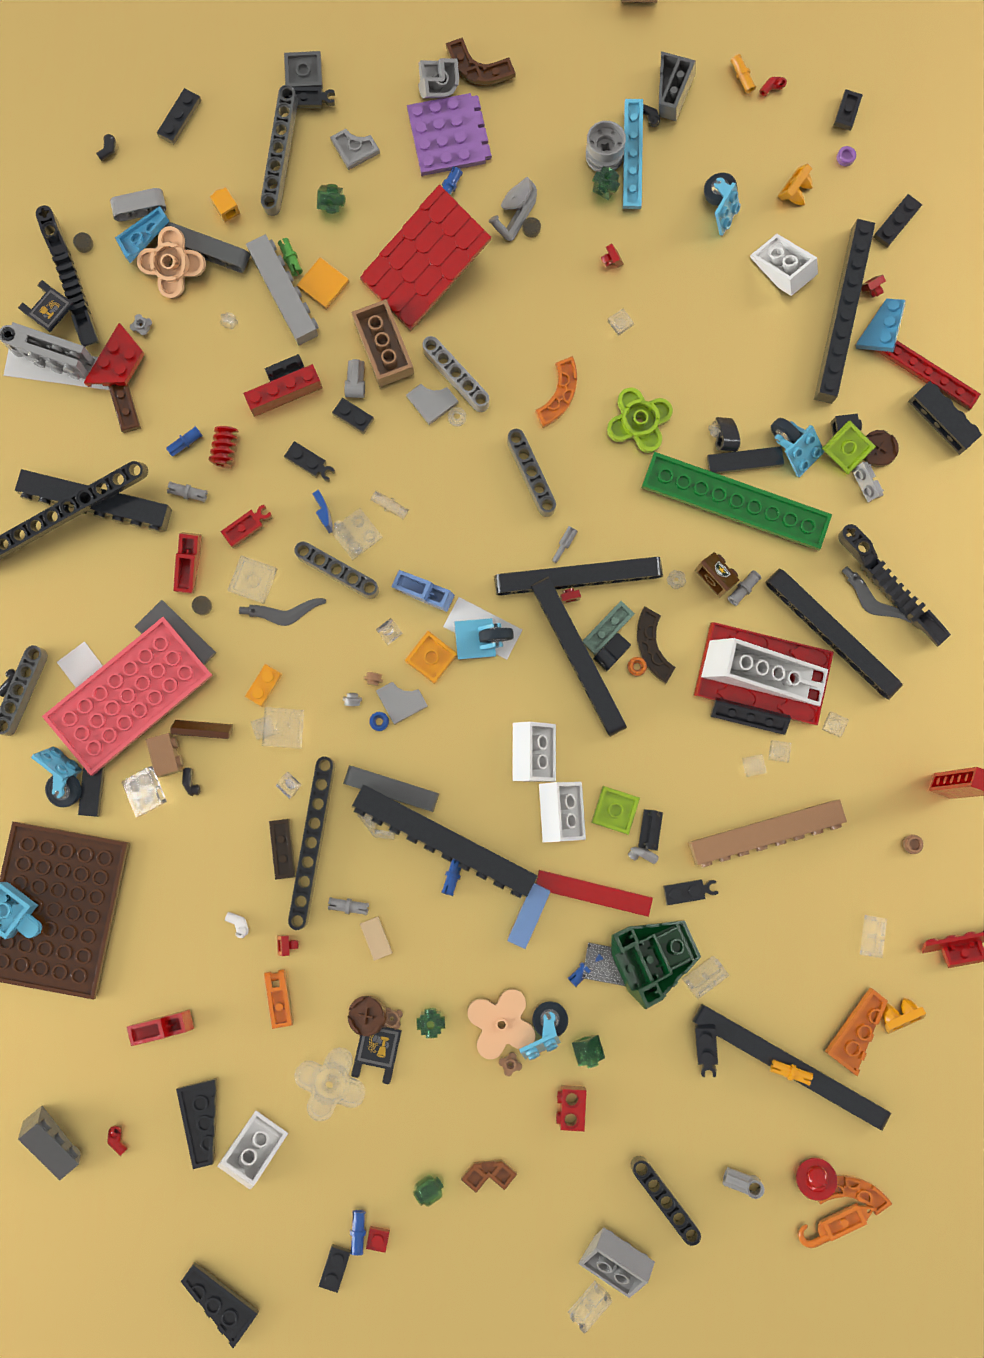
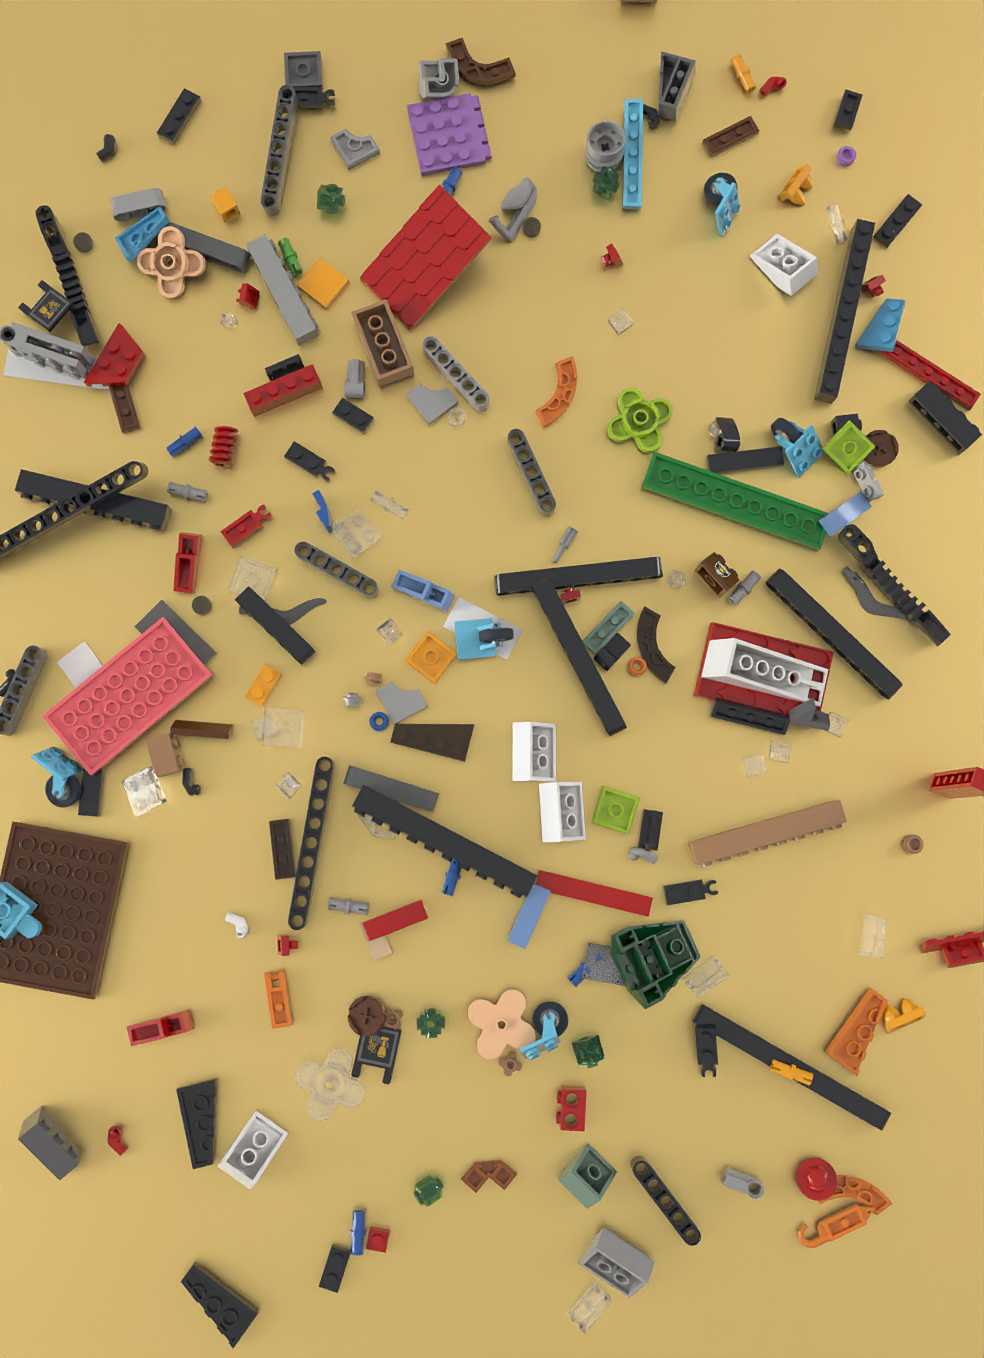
(141, 329): light grey plate -> none
(248, 296): none -> red tile
(275, 625): none -> black beam
(395, 920): none -> red slope
(439, 739): none -> dark brown wing
(588, 1176): none -> sand green slope
(730, 136): none -> reddish brown tile
(807, 716): none -> dark grey slope
(836, 223): none -> clear pin
(845, 513): none -> medium blue slope

